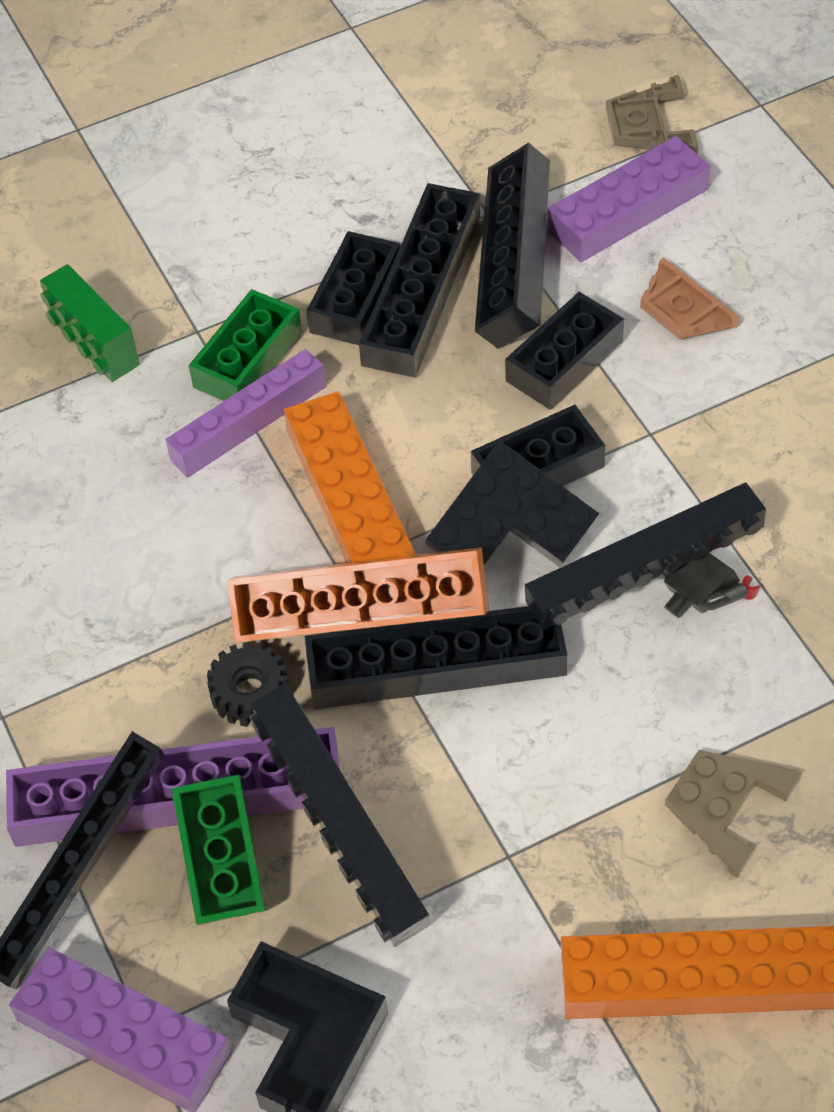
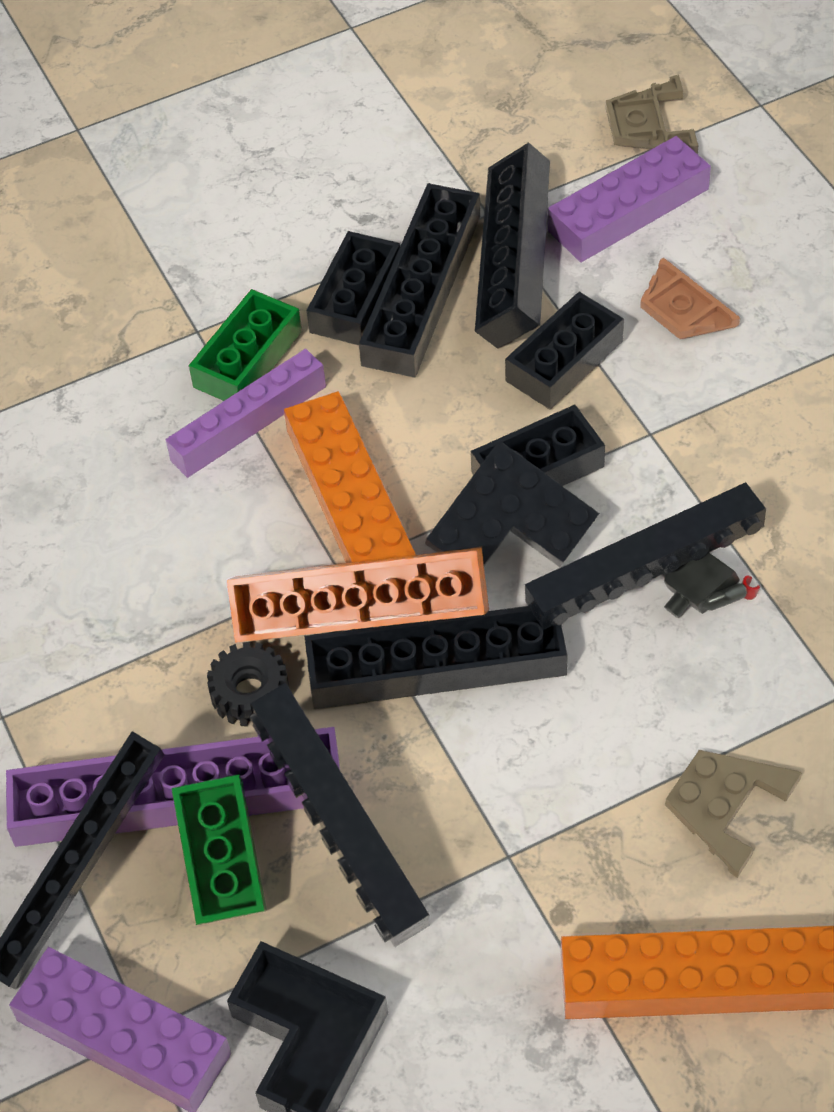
(89, 323): green brick -> none

